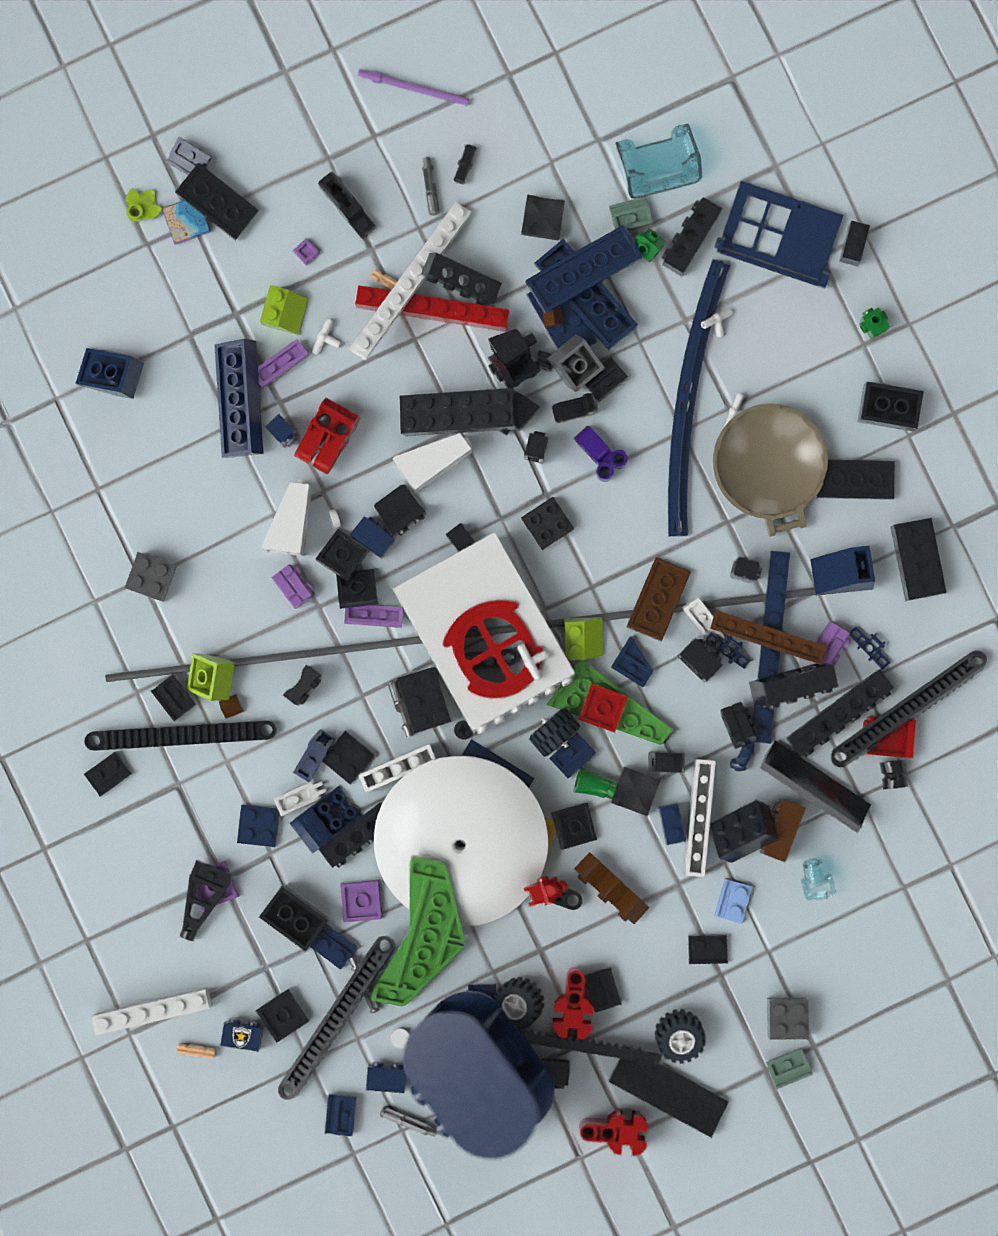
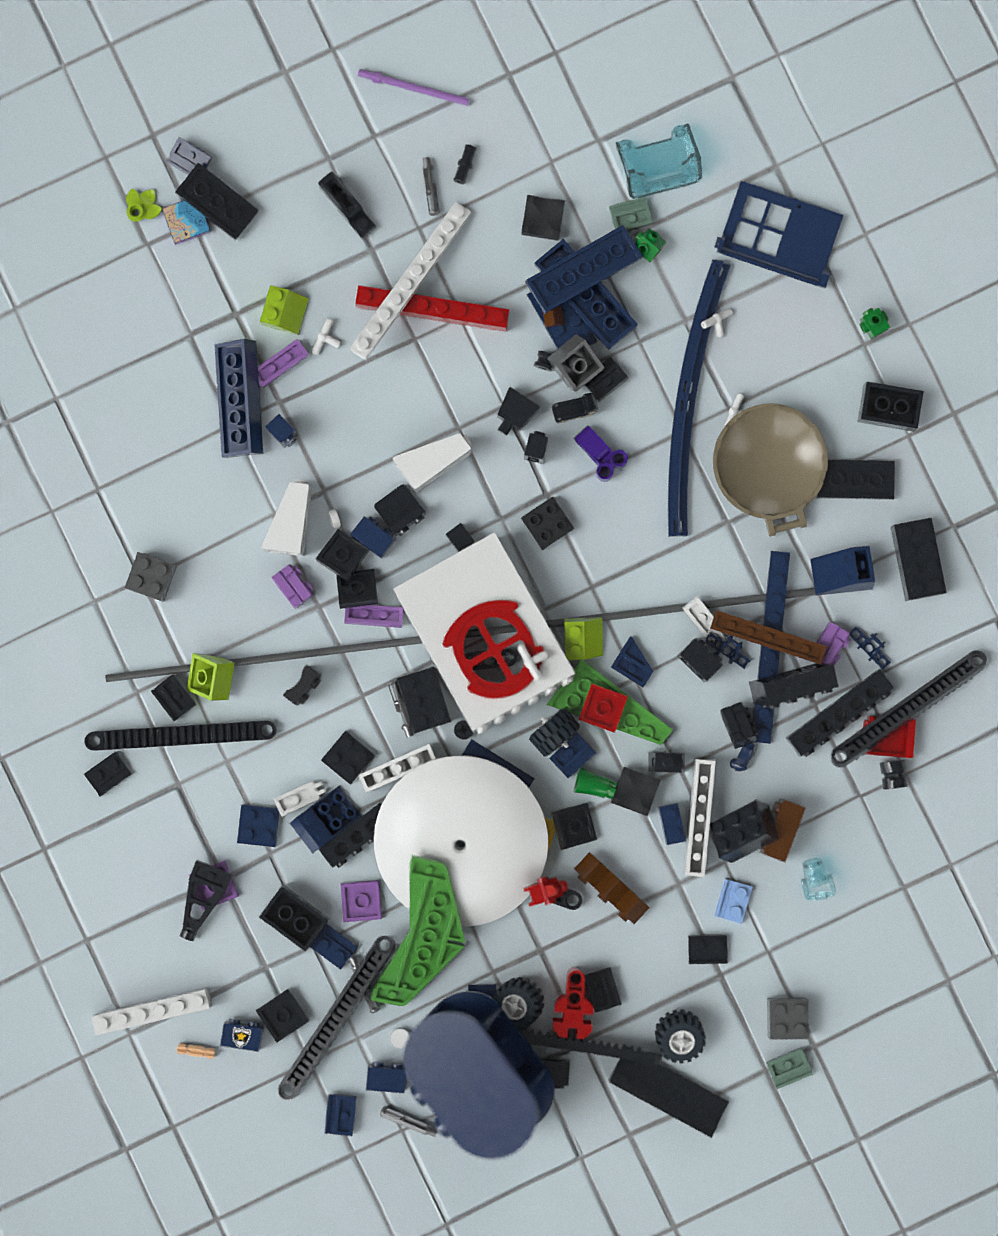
(110, 373): dark blue slope -> none
(231, 707): reddish brown slope -> none
(306, 251): medium lavender tile -> none
(314, 755): dark blue bracket -> none
(318, 433): red connector -> none
(384, 279): light nougat axle -> none
(458, 412): black brick -> none
(488, 286): black brick -> none
(512, 348): black torso -> none
(513, 379): black bracket -> none
(623, 1131): red connector -> none
(658, 599): reddish brown tile -> none
(710, 212): black brick -> none
(745, 570): black brick -> none
(815, 786): black arch -> none
(854, 243): black brick -> none

